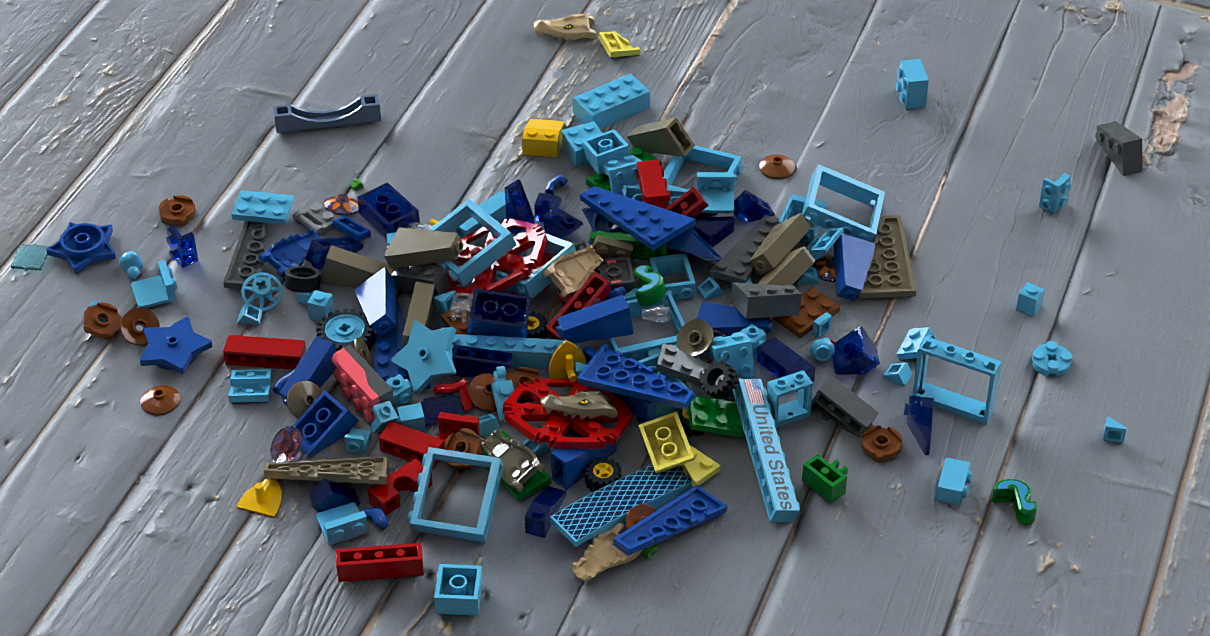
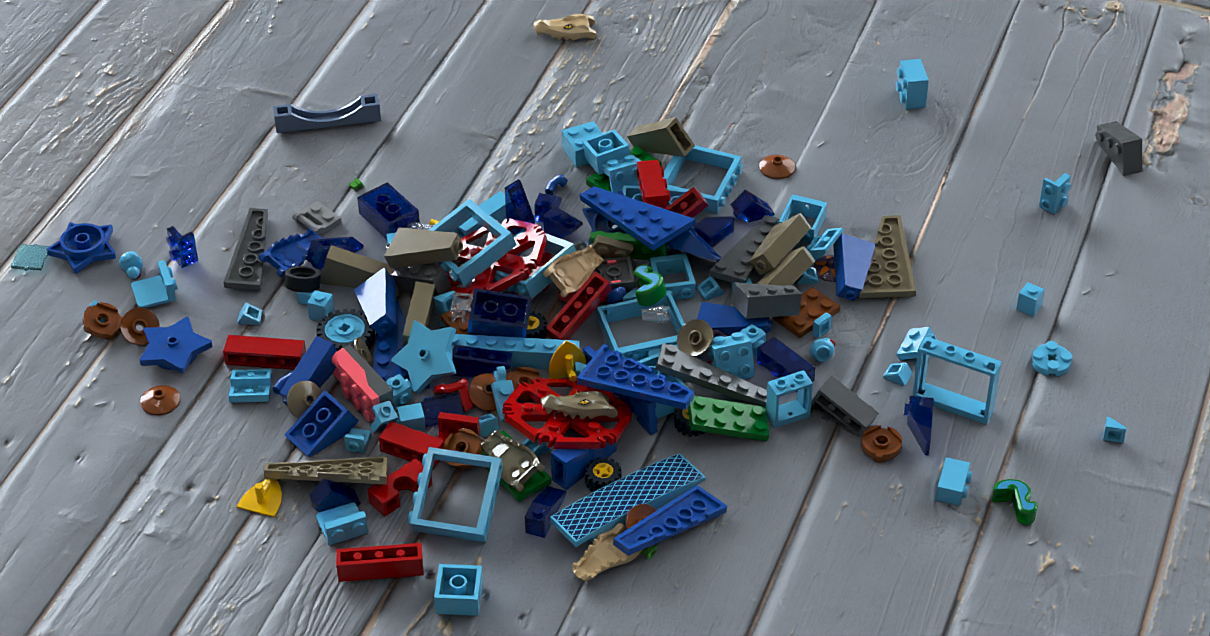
(169, 213): dark orange plate -> none
(262, 289): medium azure wheel -> none
(263, 207): medium azure plate -> none
(285, 444): clear purple dish -> none
(341, 205): clear purple dish -> none
(351, 228): blue tile -> none
(378, 517): blue arm -> none
(542, 138): yellow slope -> none
(597, 322): blue slope -> none
(612, 101): medium azure brick -> none
(617, 45): light yellow wing -> none
(666, 442): light yellow slope -> none
(701, 468): light yellow wing -> none
(711, 375): black tyre -> none
(717, 191): medium azure bracket -> none
(766, 451): medium azure brick -> none
(825, 478): green brick -> none
(850, 188): medium azure window -> none
(855, 353): clear blue slope -> none

